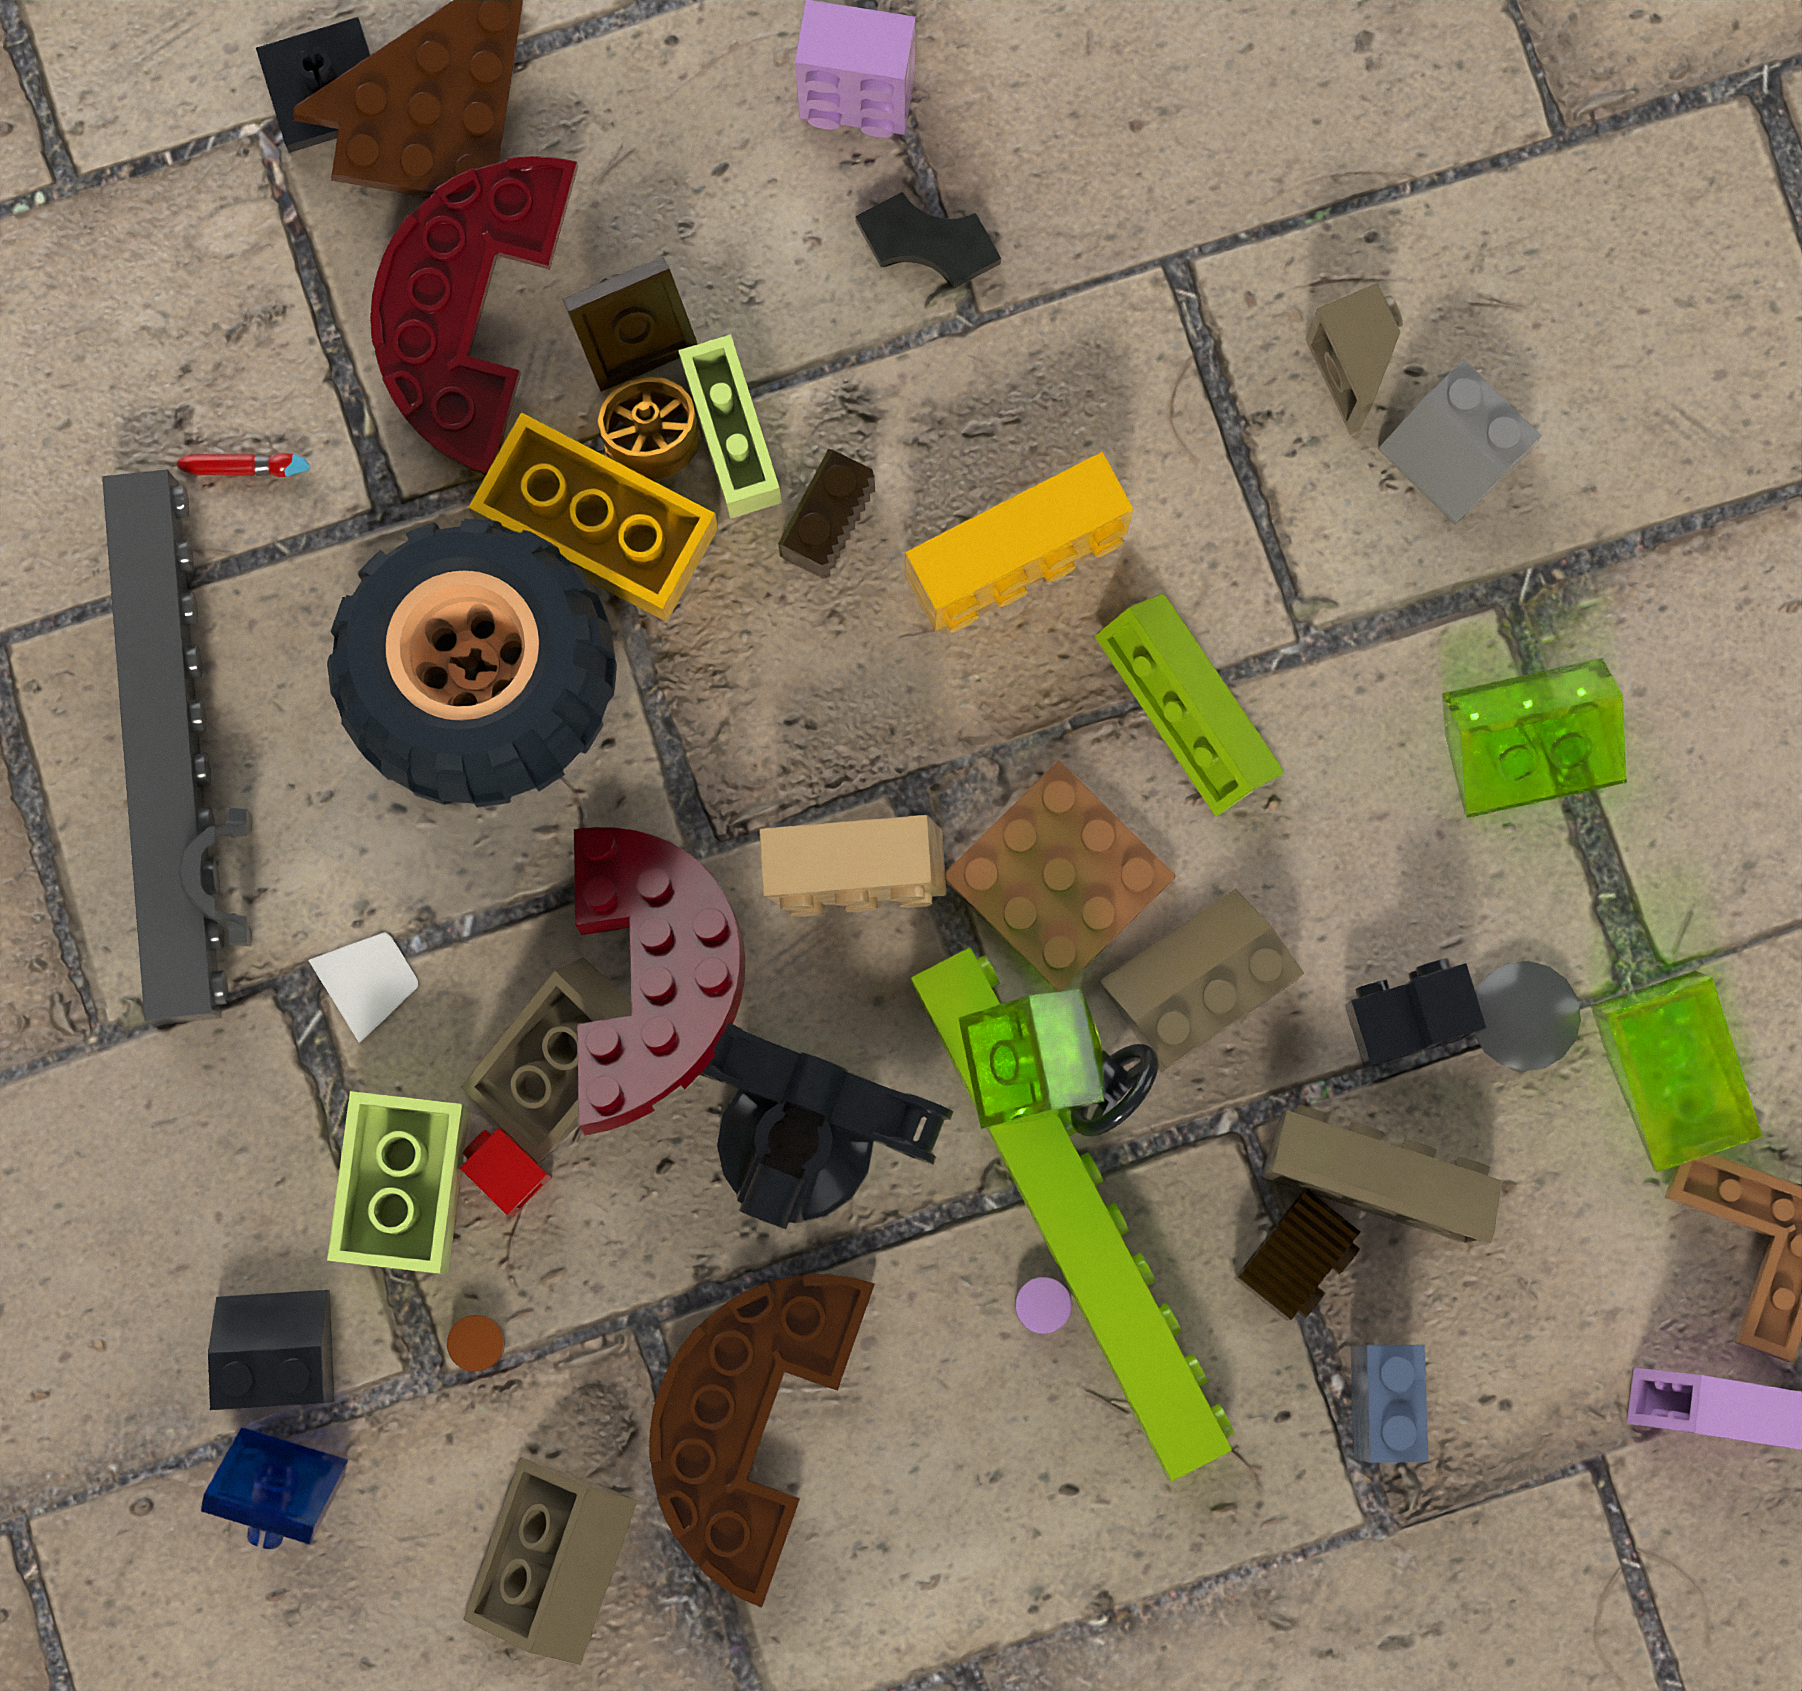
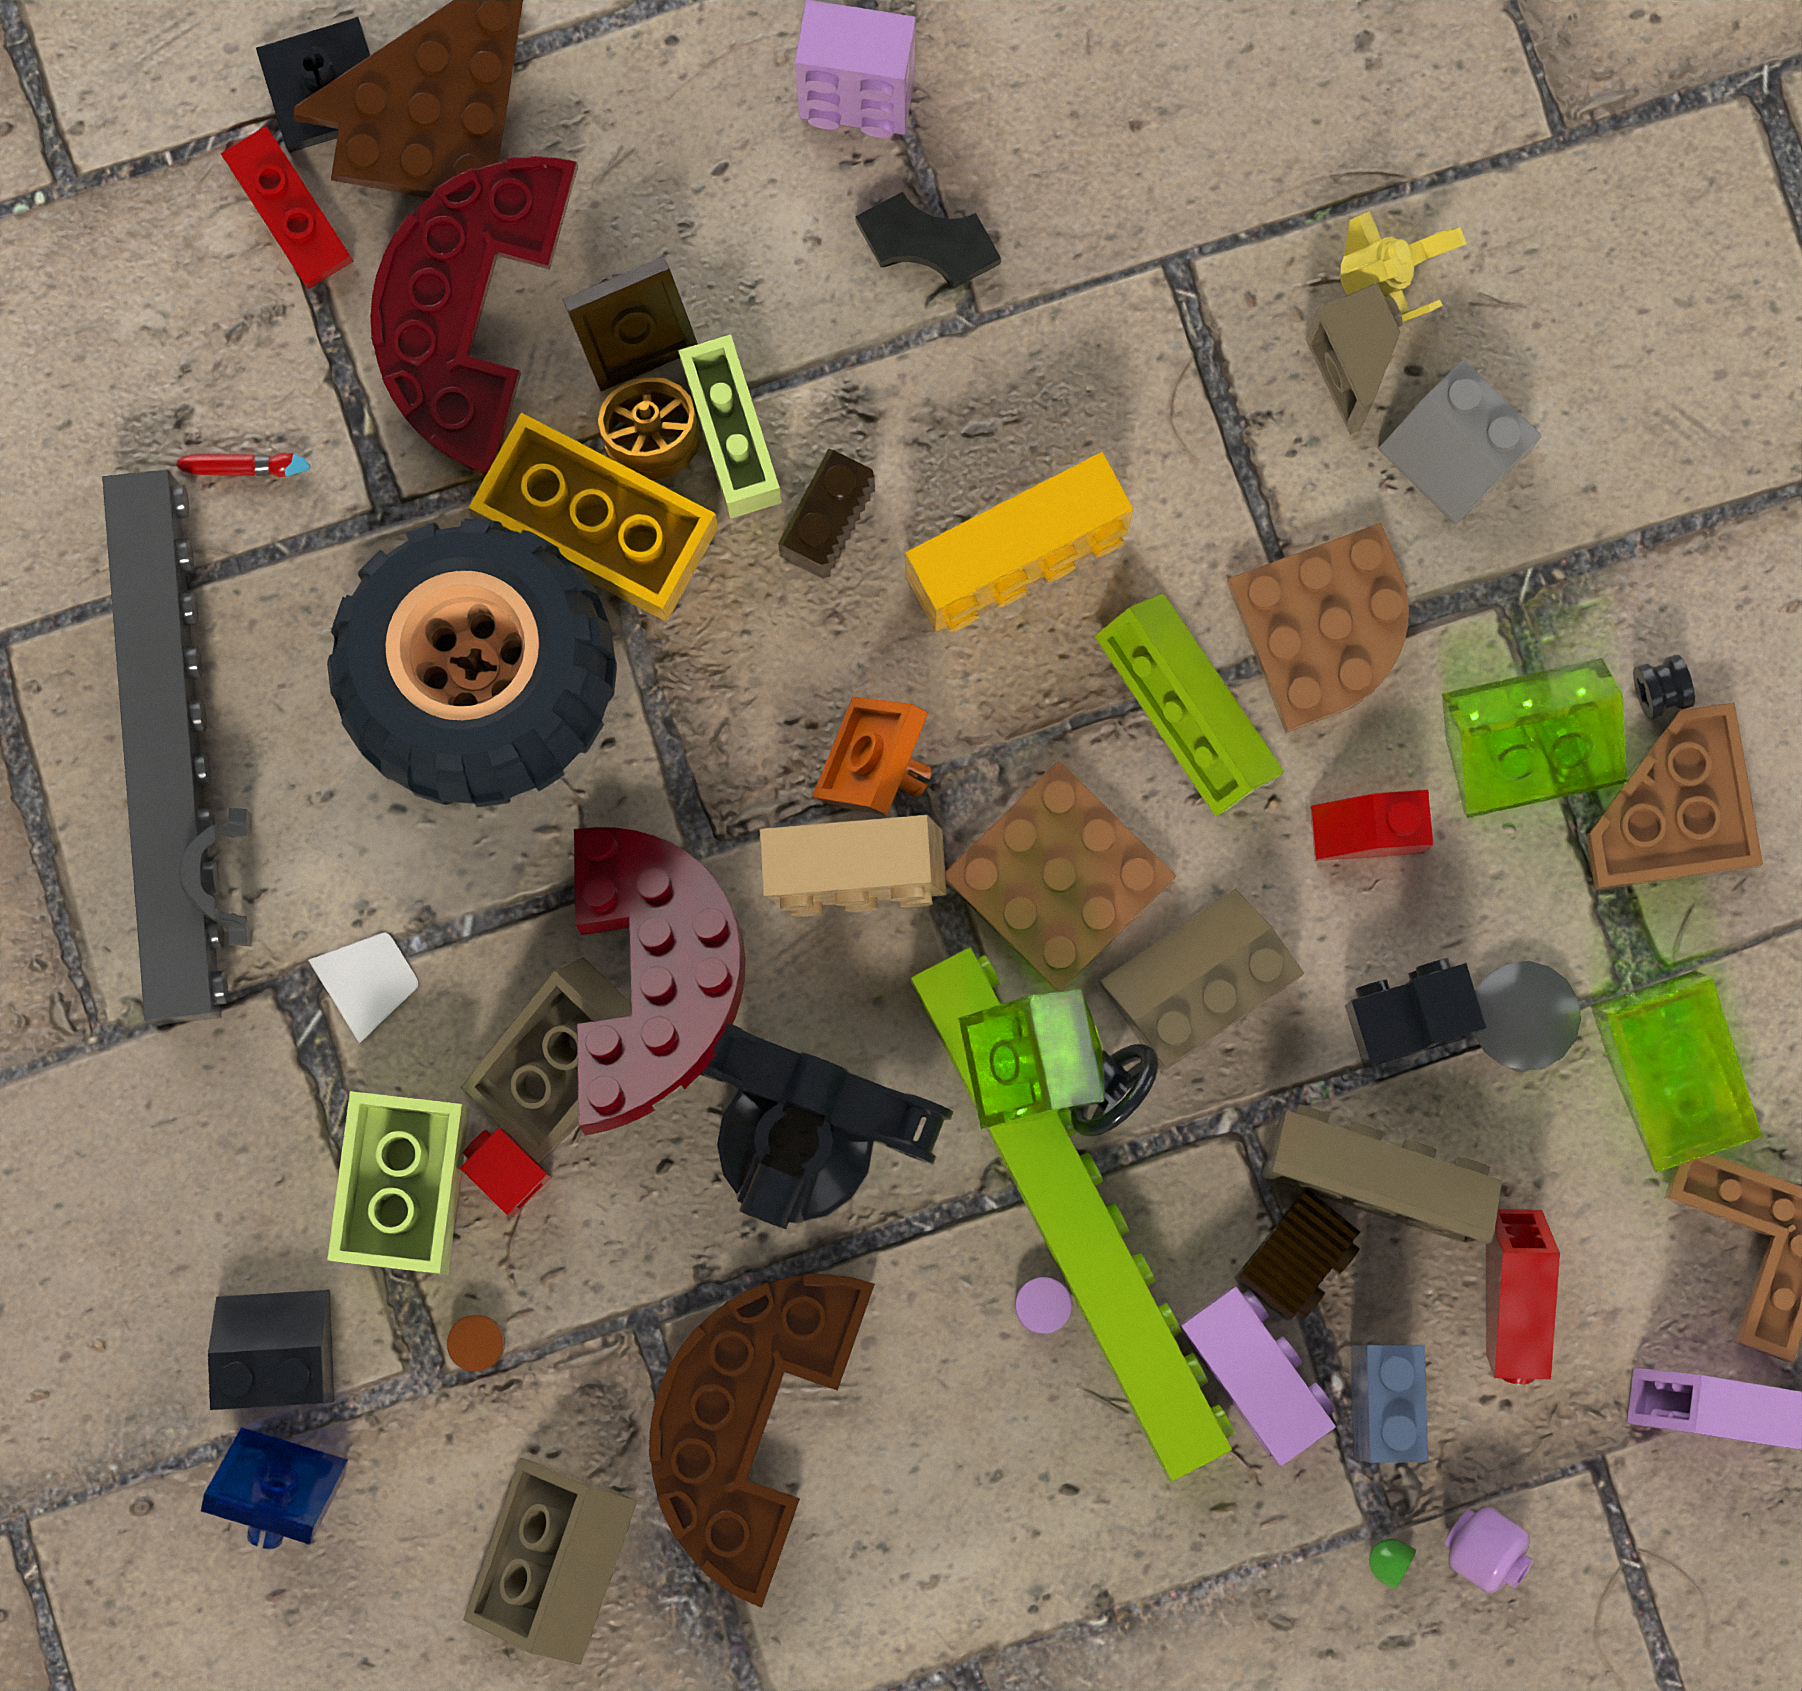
(287, 207): none -> red plate
(873, 757): none -> orange tile
(1259, 1374): none -> lavender brick
(1325, 624): none -> medium nougat plate
(1372, 826): none -> red slope
(1390, 261): none -> light yellow piece
(1390, 1561): none -> bright green hinge
(1489, 1549): none -> lavender head
(1521, 1296): none -> red slope
(1664, 686): none -> black wheel
(1681, 807): none -> medium nougat plate

